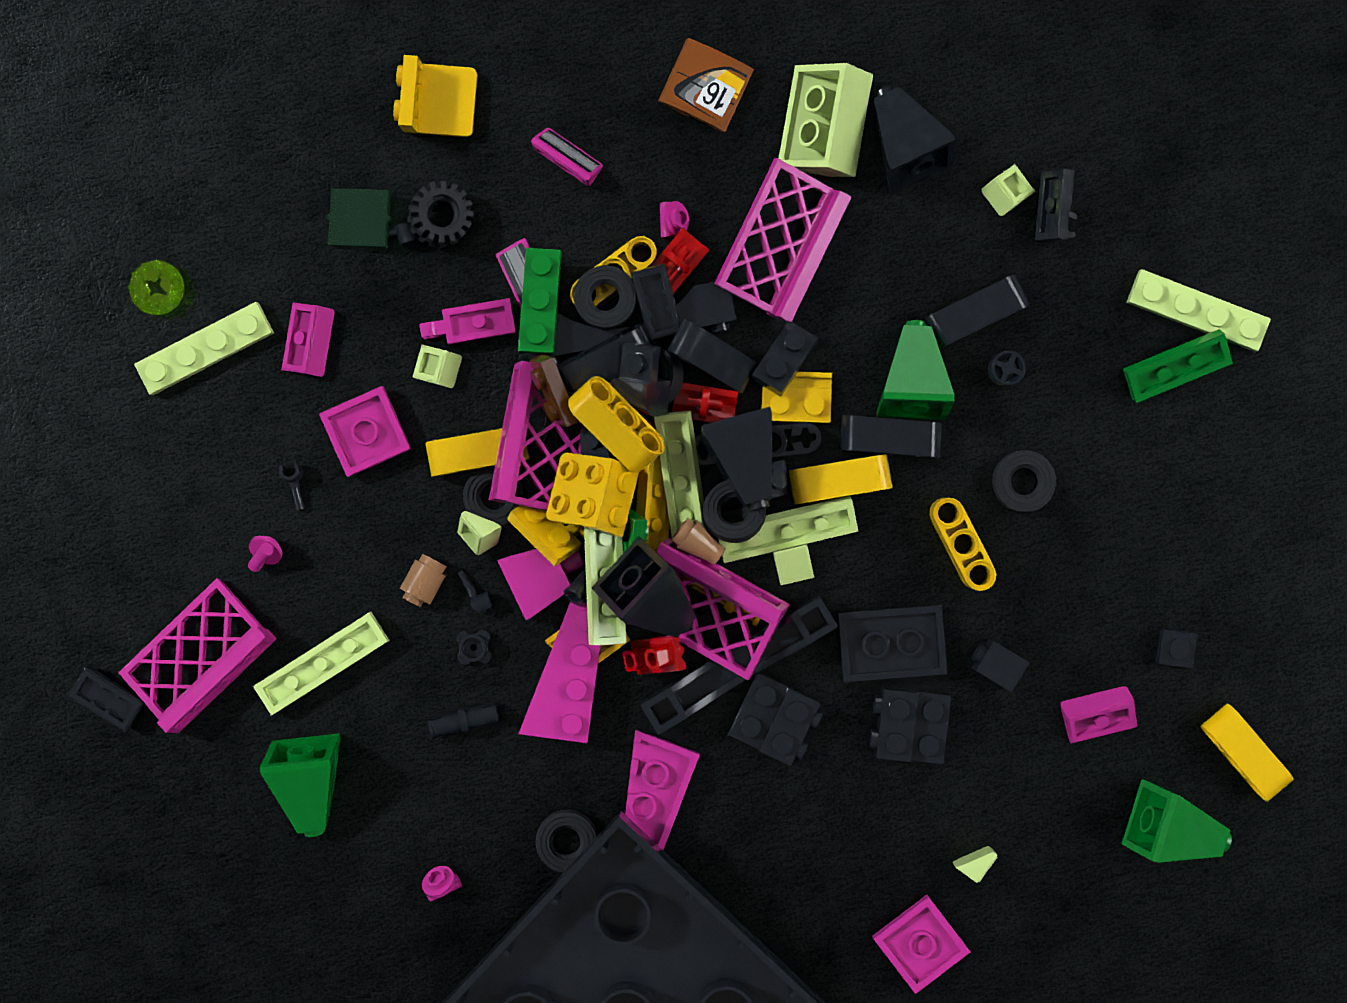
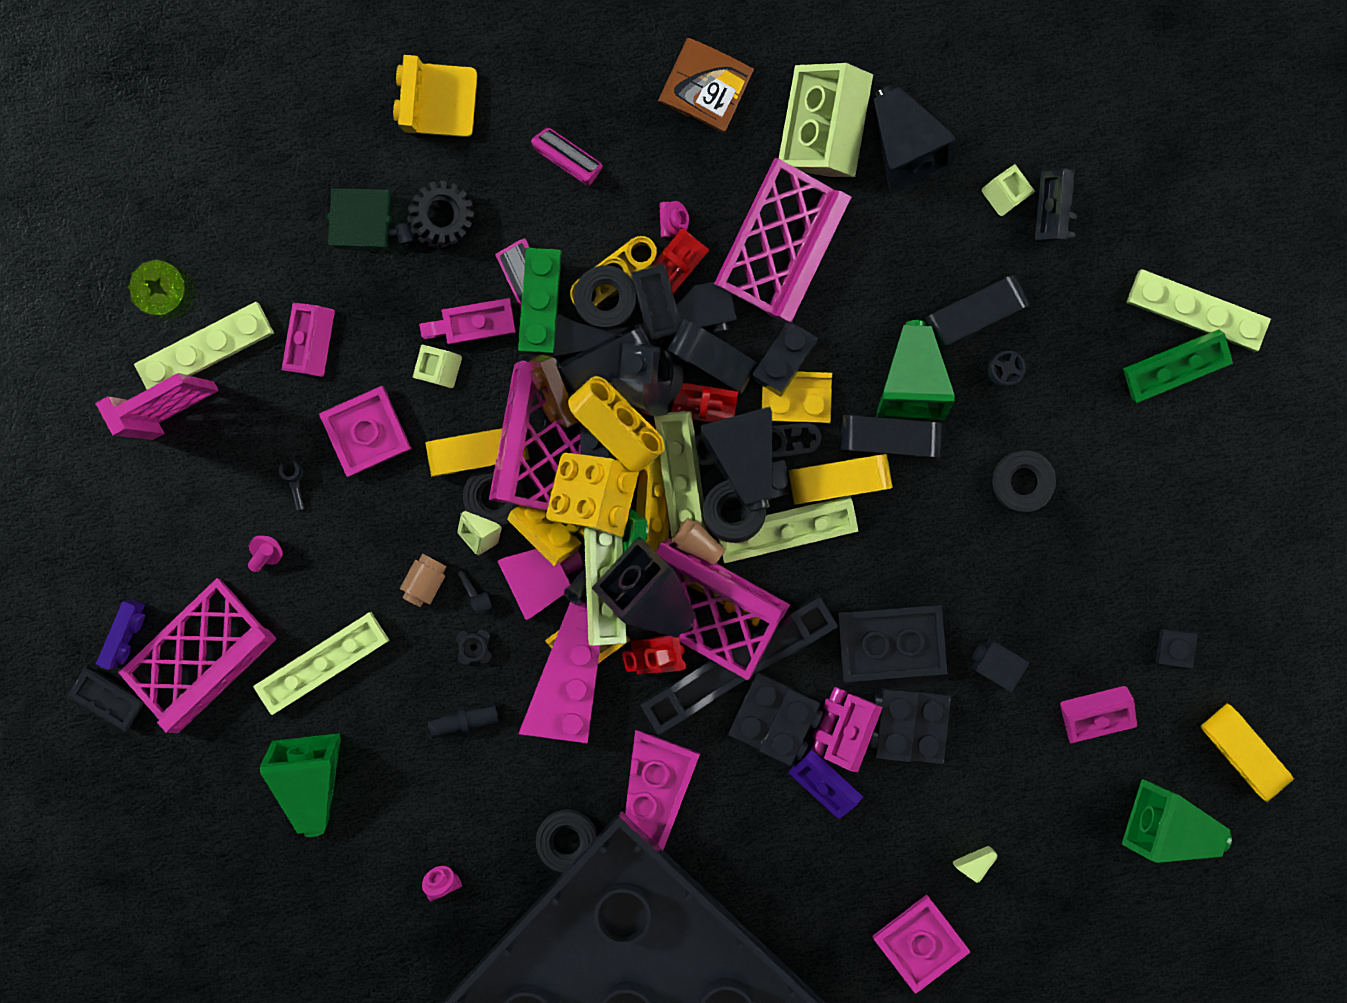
(116, 647): none -> dark purple plate
(143, 413): none -> dark pink fence
(793, 564): yellowish green slope -> none
(825, 784): none -> dark purple plate
(852, 730): none -> dark pink plate
(974, 556): yellow beam -> none

